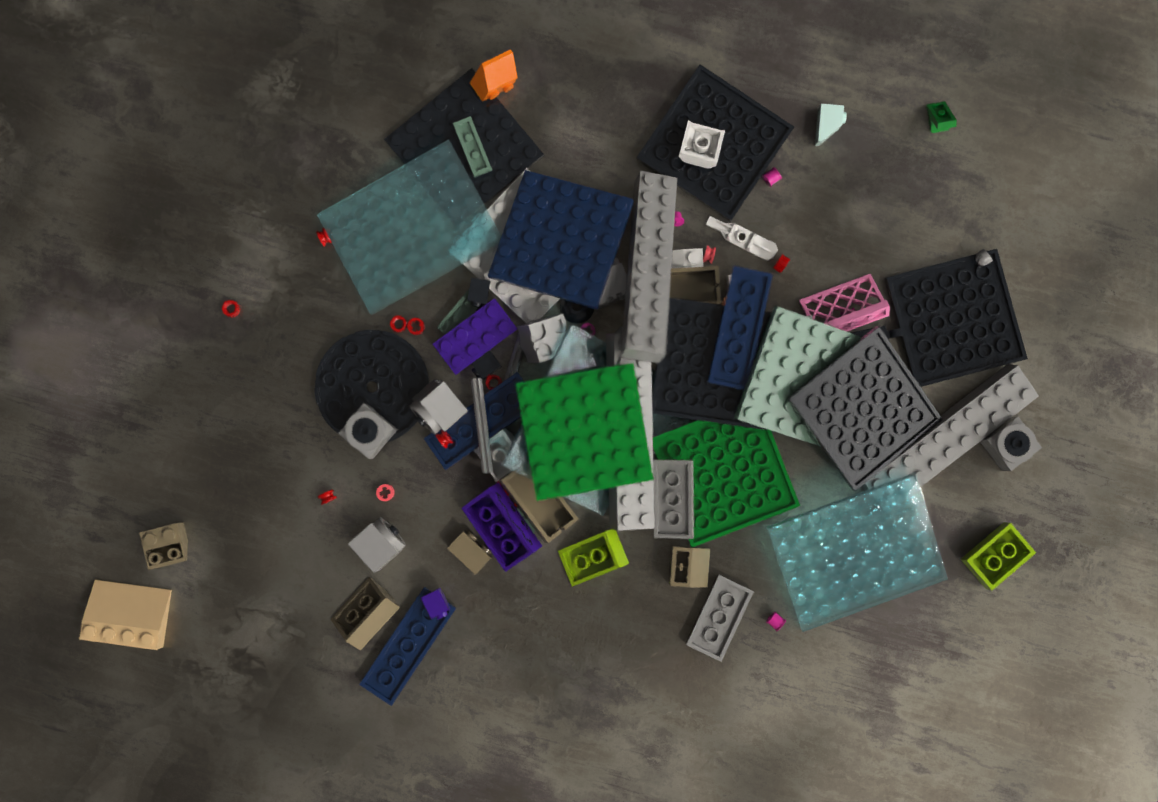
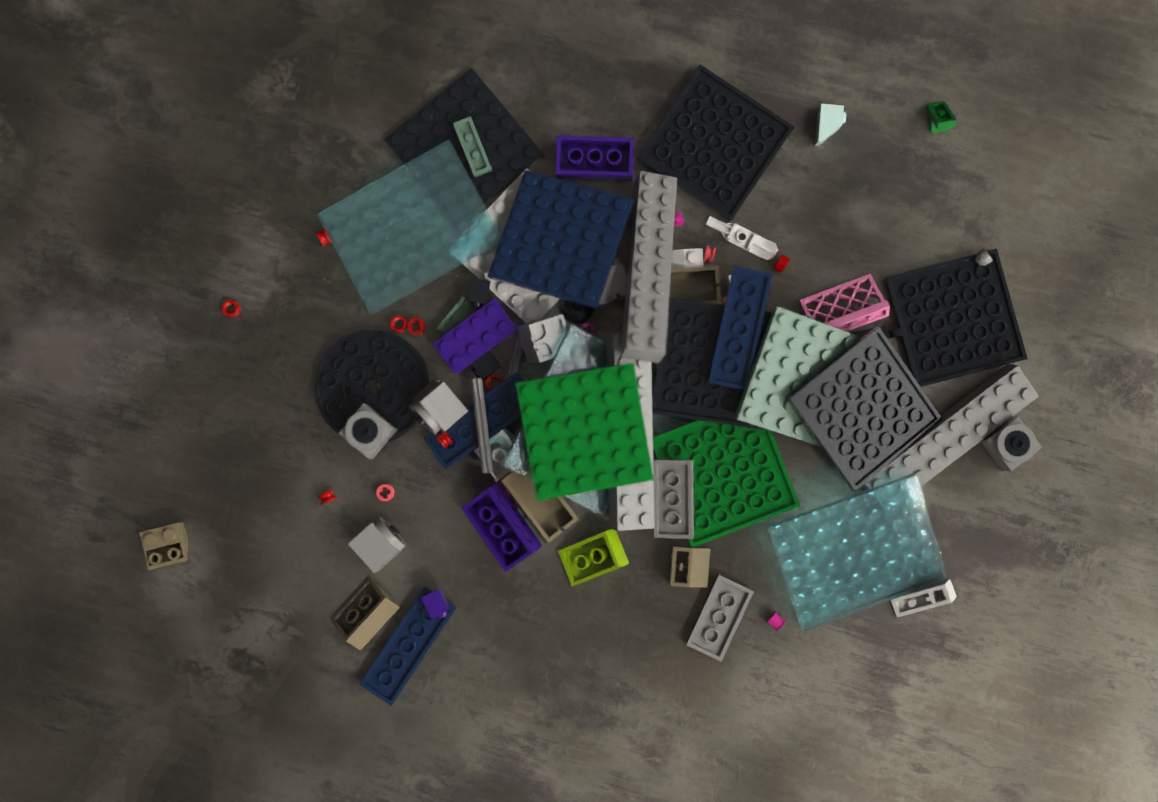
(126, 615): tan slope -> none
(470, 552): dark tan brick -> none
(495, 76): orange slope -> none
(594, 158): none -> dark purple brick
(701, 145): white slope -> none
(772, 177): dark pink axle -> none
(924, 599): none -> white slope
(998, 556): lime brick -> none

